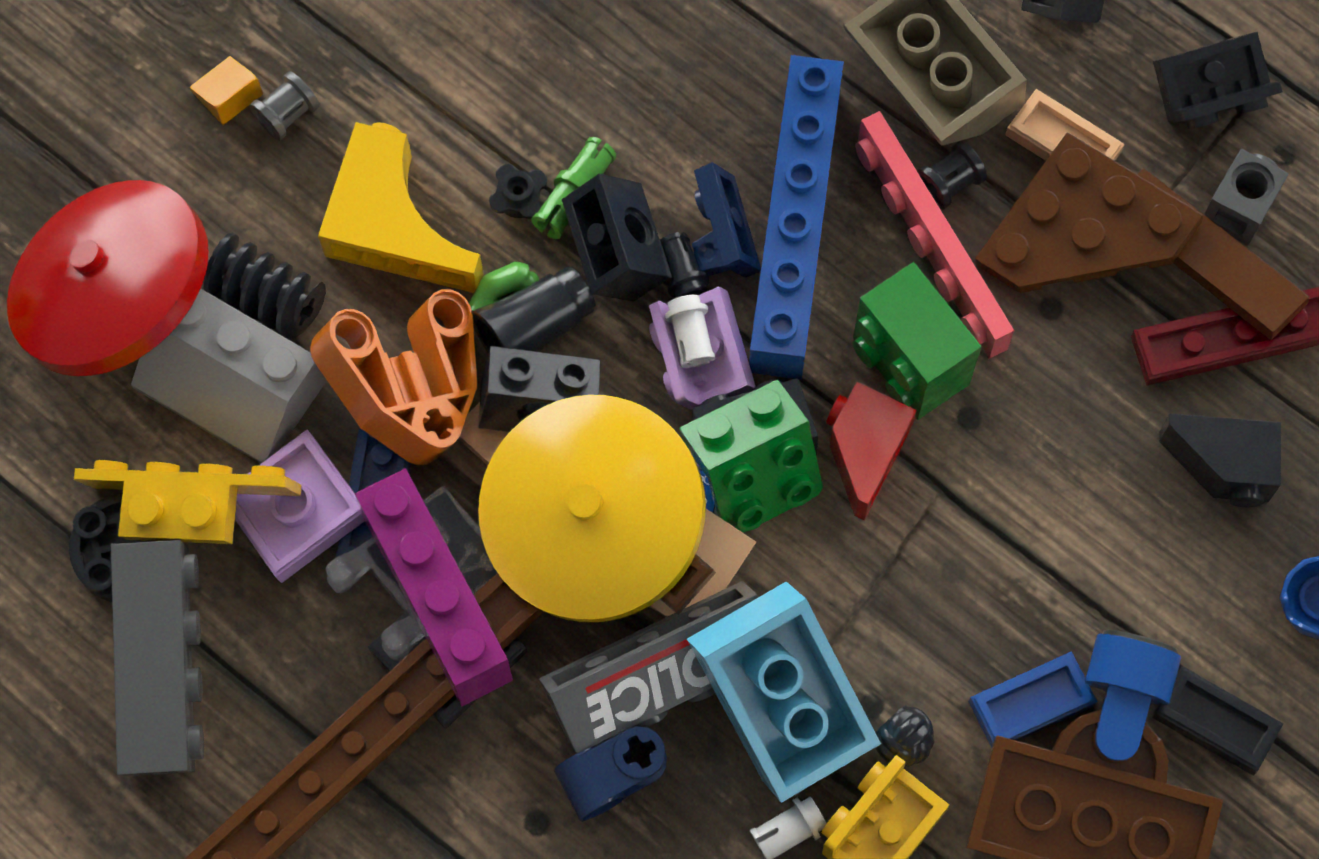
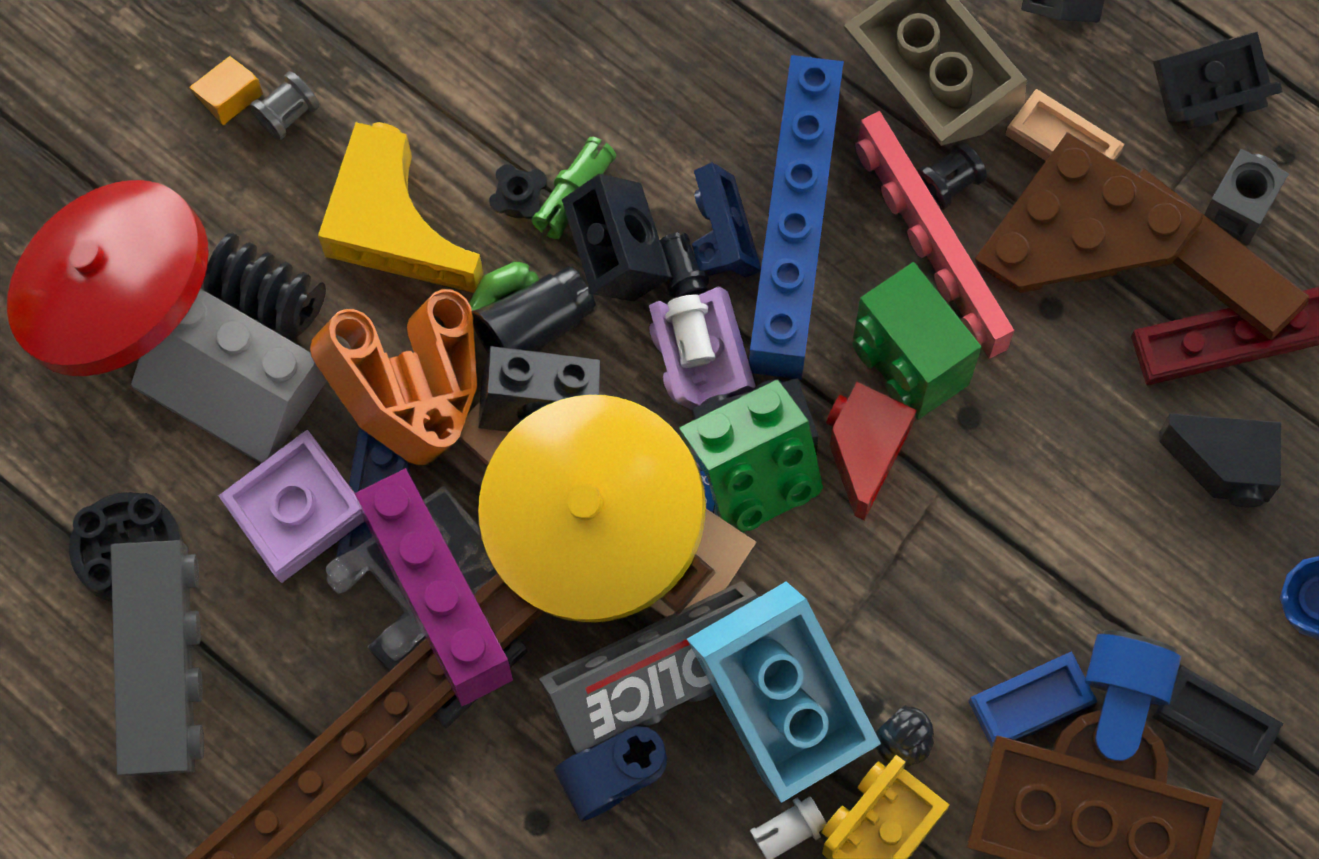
(183, 505): yellow bracket -> none

